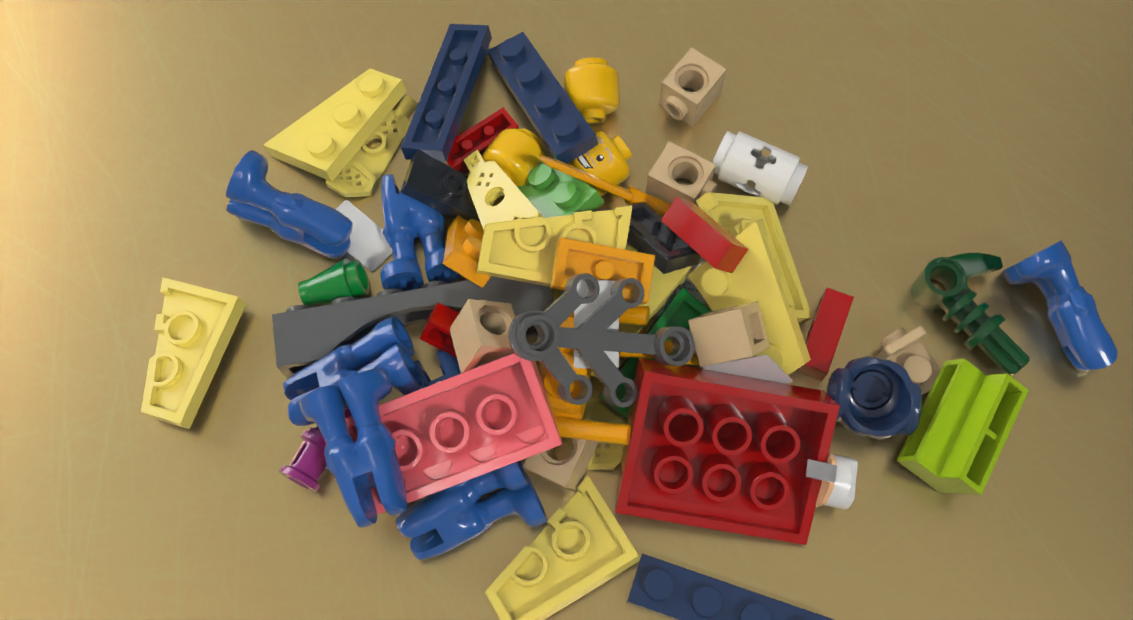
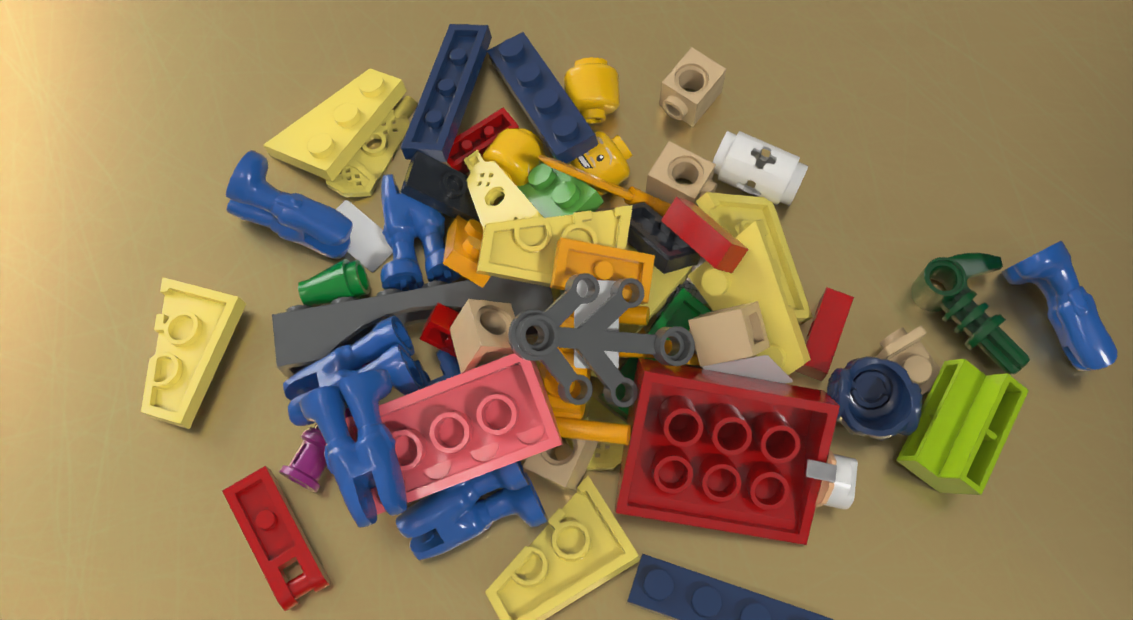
(275, 536): none -> red plate

